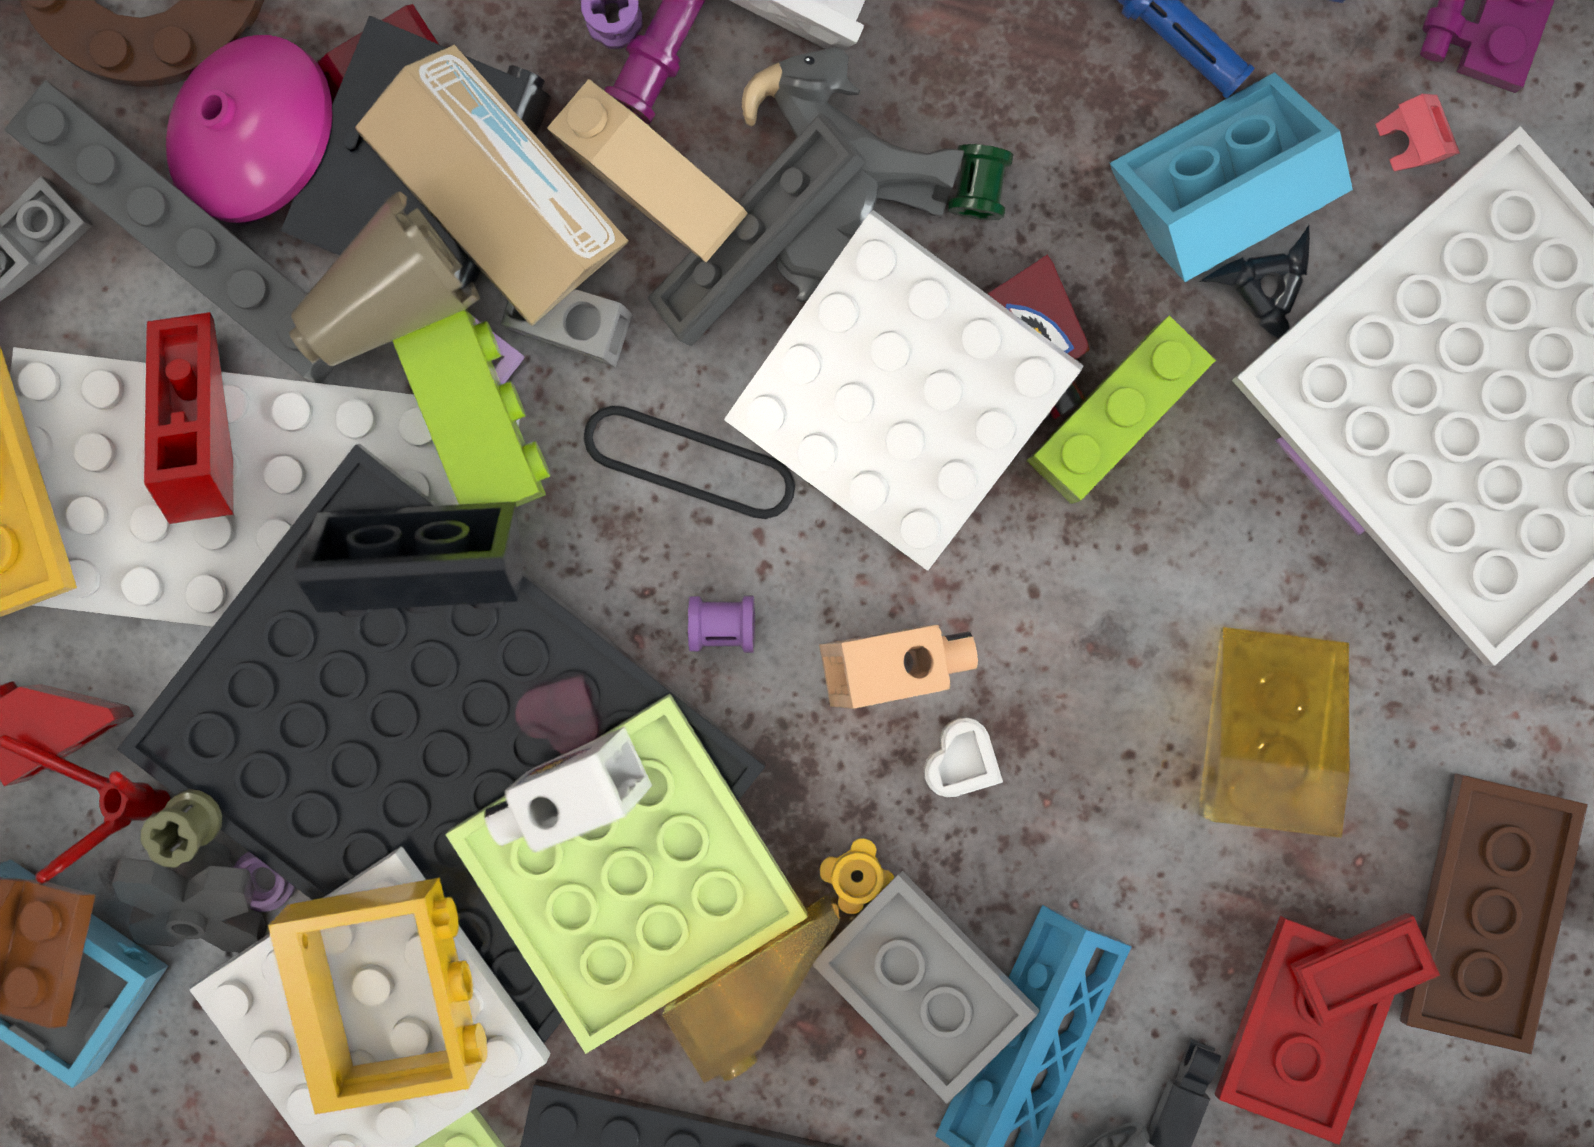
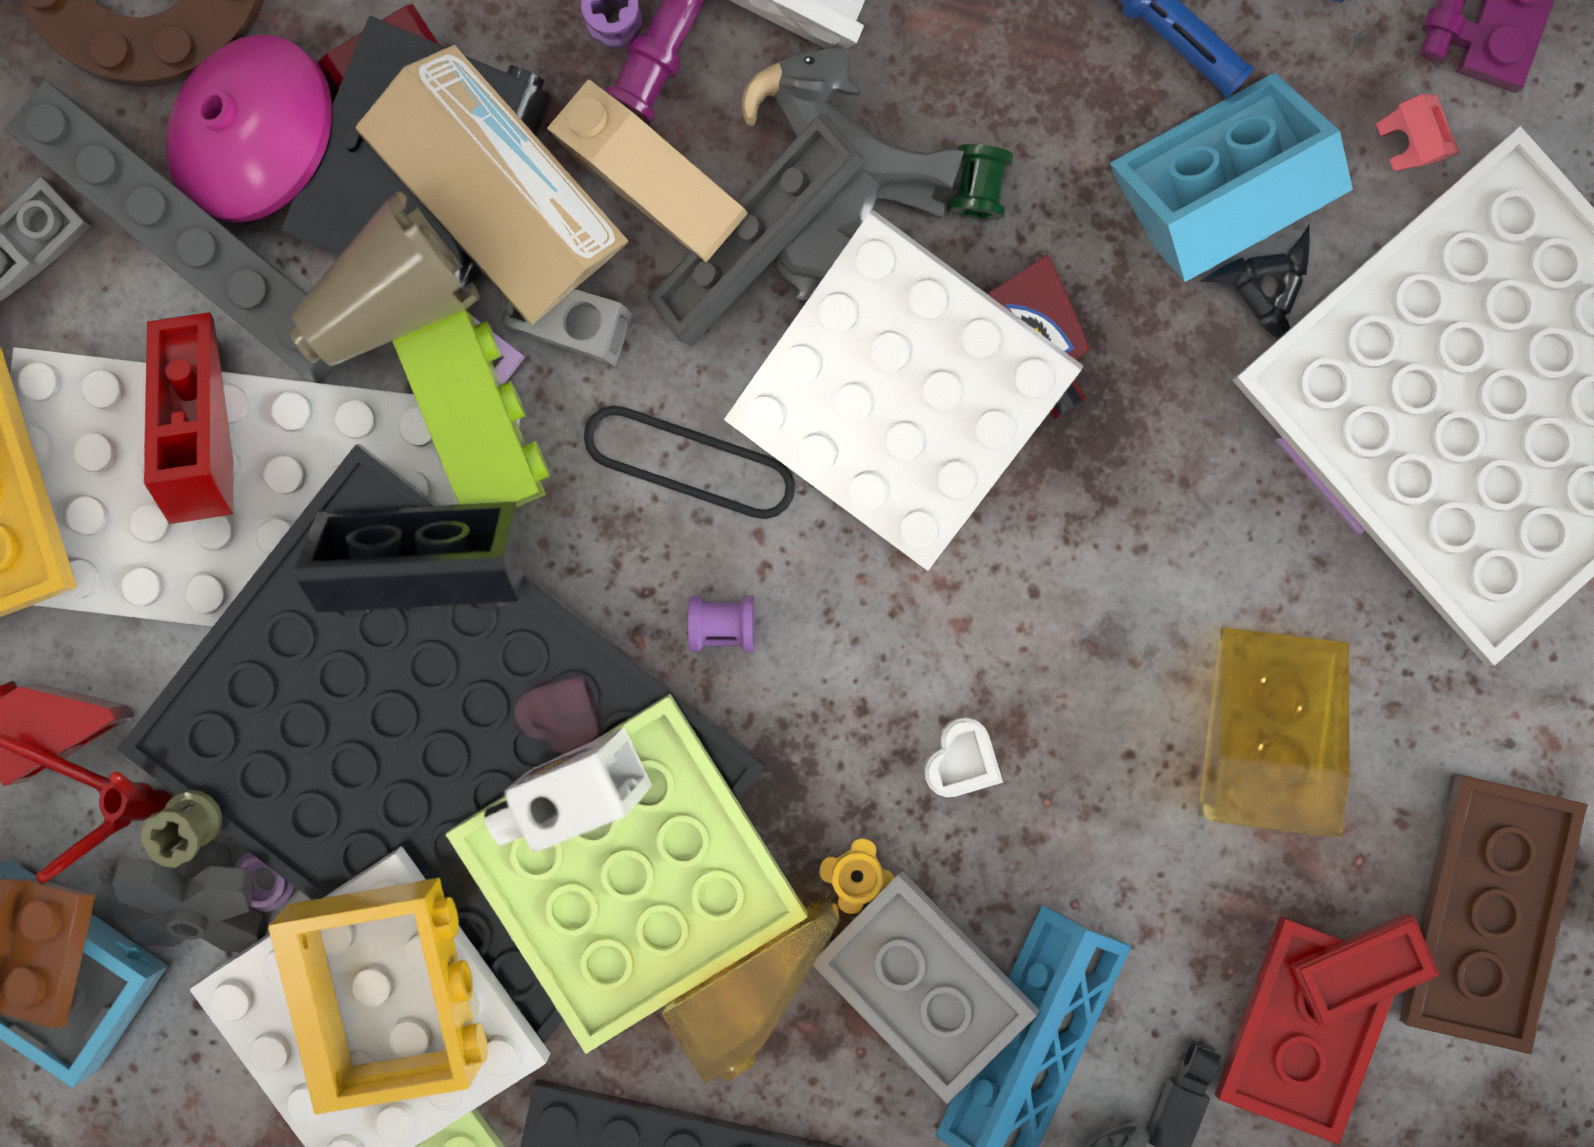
(873, 669): light nougat torso -> none
(1121, 410): lime brick -> none

